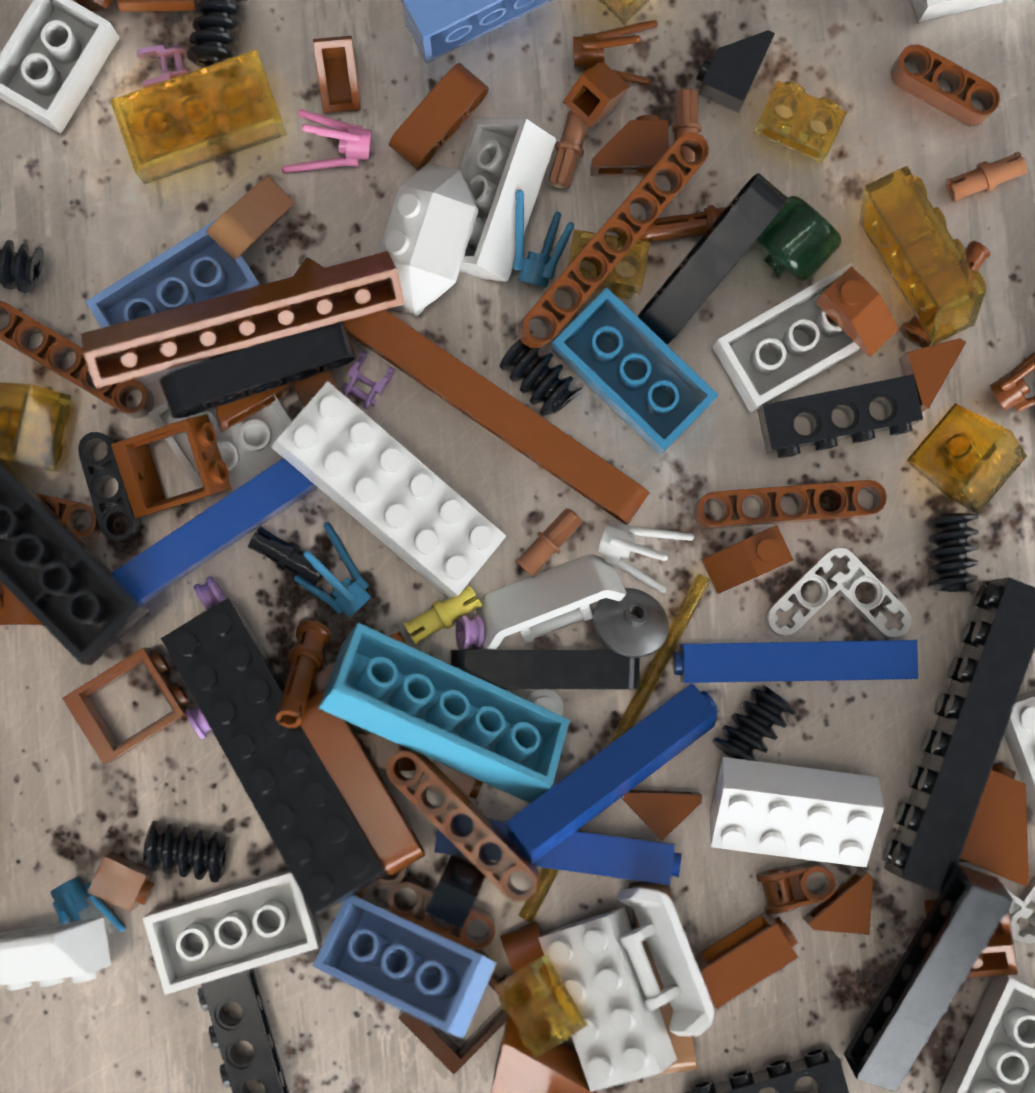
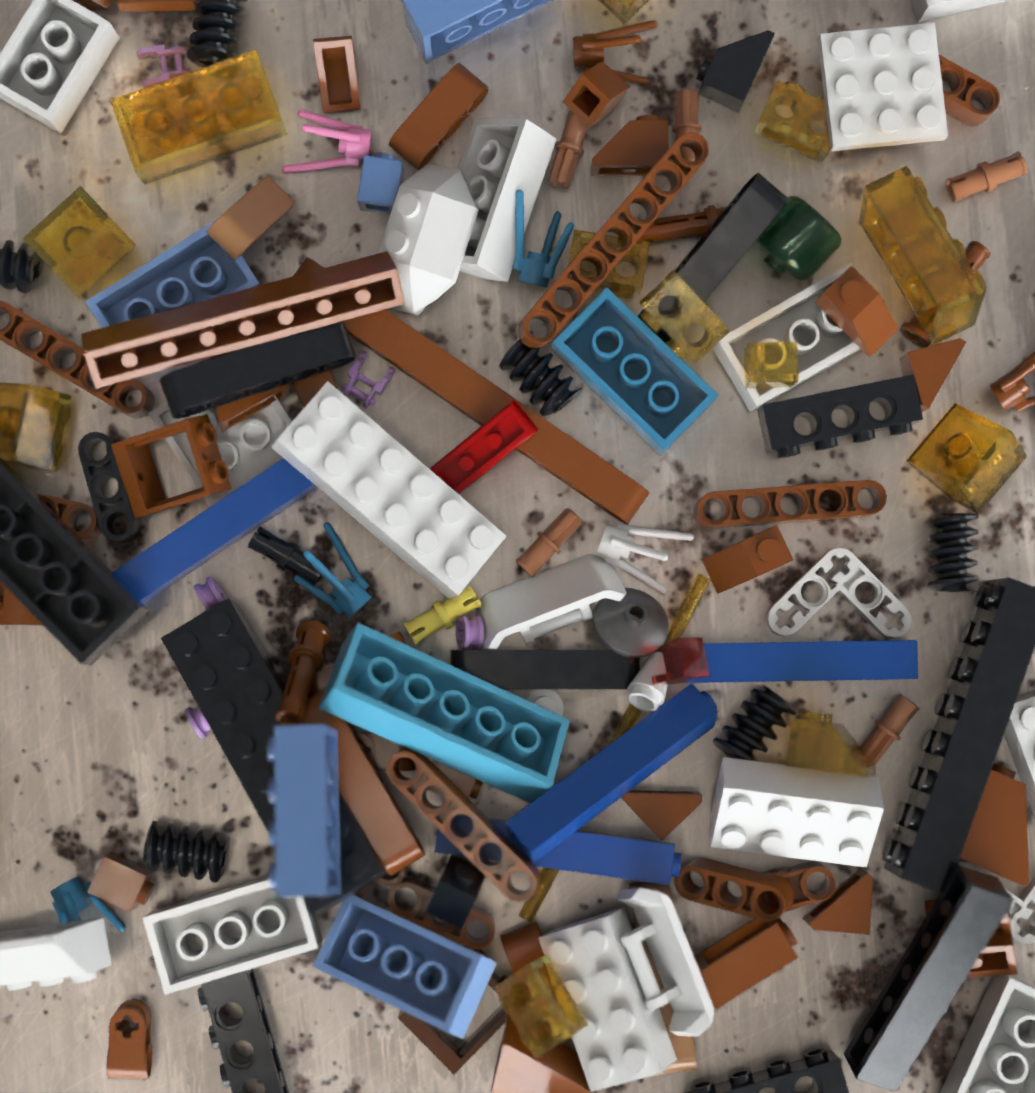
(79, 242): none -> clear yellow slope
(93, 723): dark orange window -> none
(130, 1048): none -> dark orange piece
(305, 811): none -> medium blue brick
(380, 182): none -> medium blue brick
(485, 447): none -> red tile
(642, 691): none -> white cone
(683, 661): none -> clear red panel
(689, 311): none -> clear yellow brick
(717, 895): none -> dark orange beam
(771, 365): none -> clear yellow panel
(826, 747): none -> clear yellow slope
(882, 86): none -> white plate
(889, 728): none -> nougat axle

